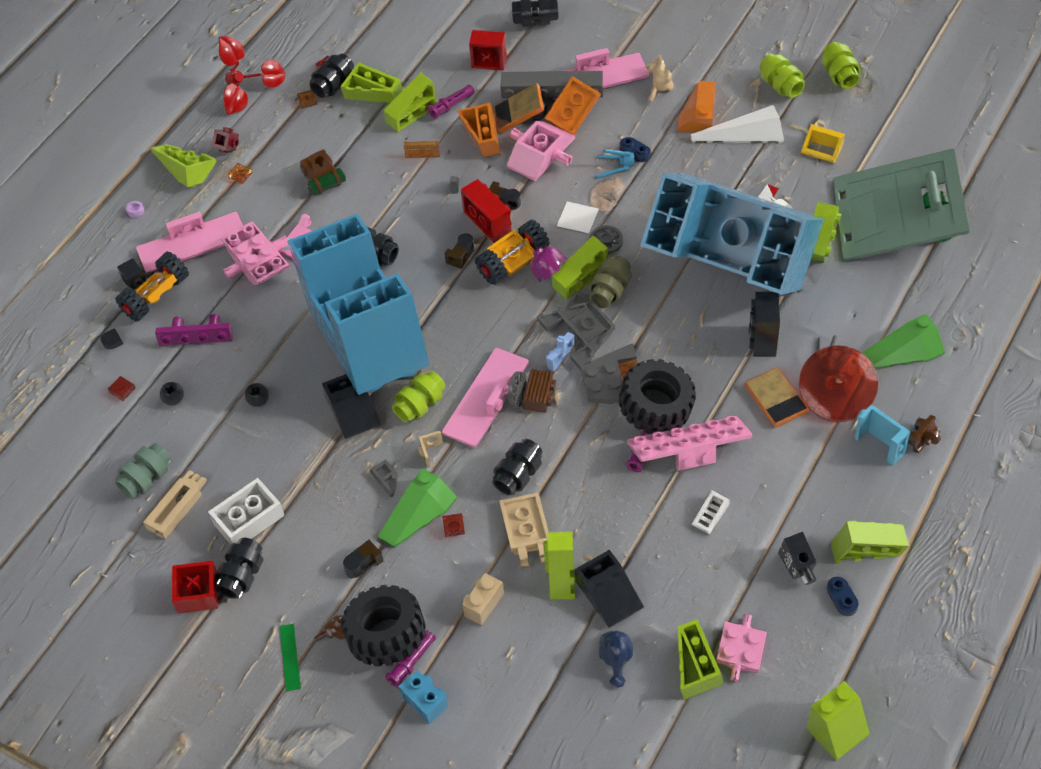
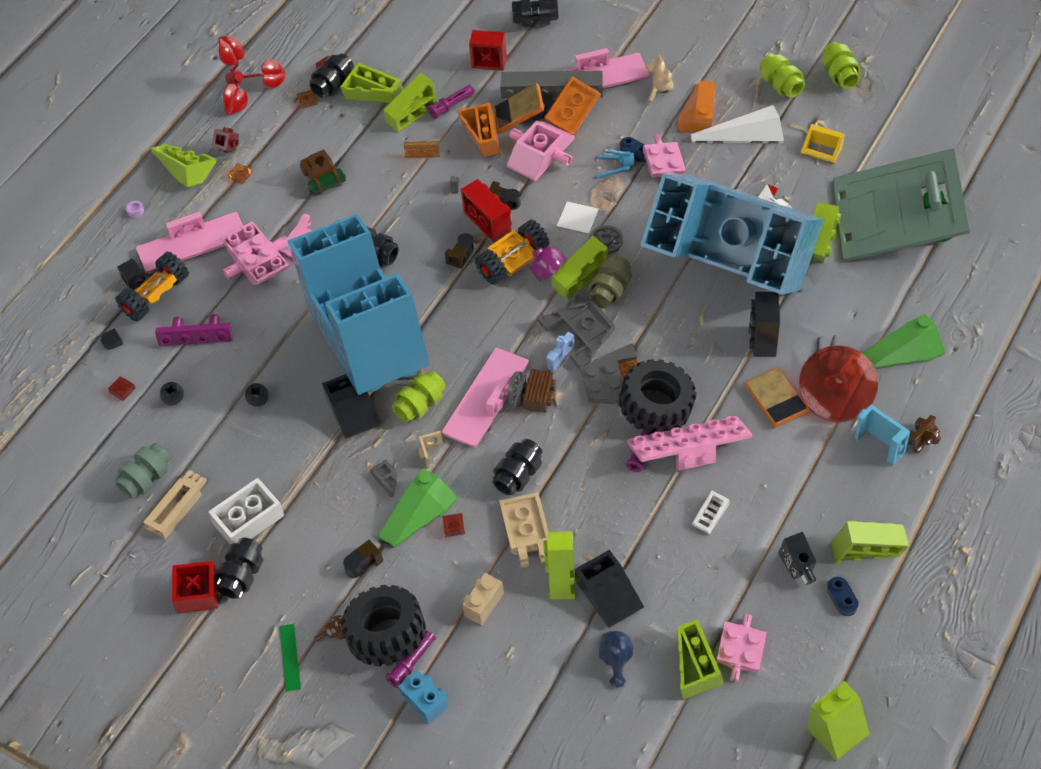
(663, 158): none -> bright pink plate

